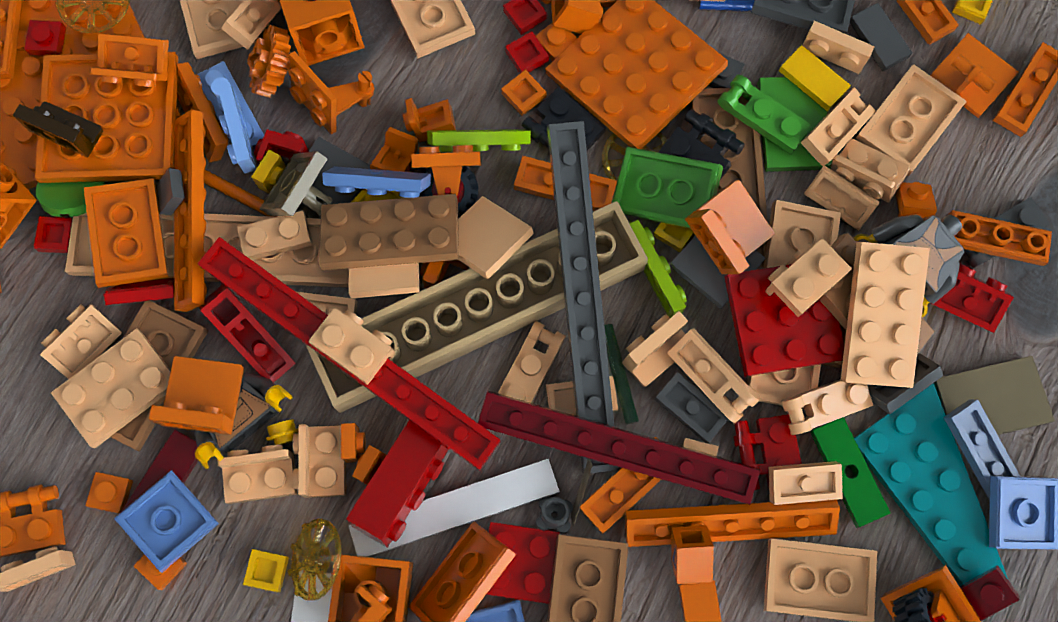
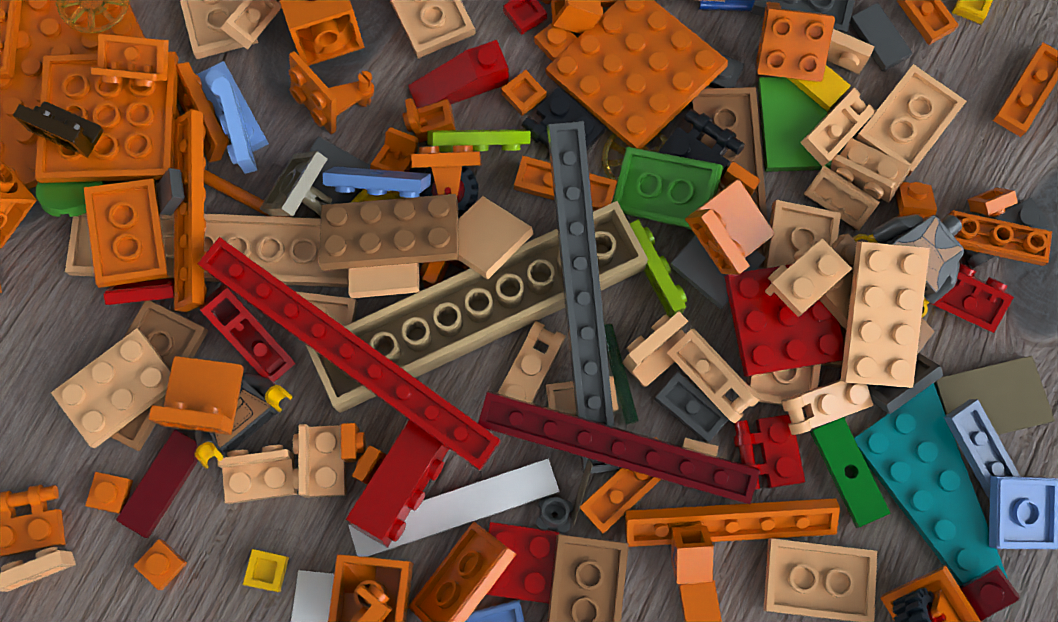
(45, 38): red plate -> none
(53, 234): red plate -> none
(80, 341): light nougat bracket -> none
(166, 521): medium blue tile -> none
(268, 171): yellow plate -> none
(269, 61): orange gear -> none
(274, 236): light nougat plate -> none
(282, 144): red bracket -> none
(282, 432): yellow plate -> none
(315, 559): clear yellow wheel -> none
(351, 345): light nougat bracket -> none
(463, 76): none -> red slope
(527, 53): red plate -> none
(674, 236): yellow plate -> none
(736, 172): none -> orange tile
(764, 114): bright green plate -> none
(794, 43): none -> orange bracket
(805, 482): light nougat plate -> none
(974, 74): orange plate -> none
(992, 202): none -> orange plate

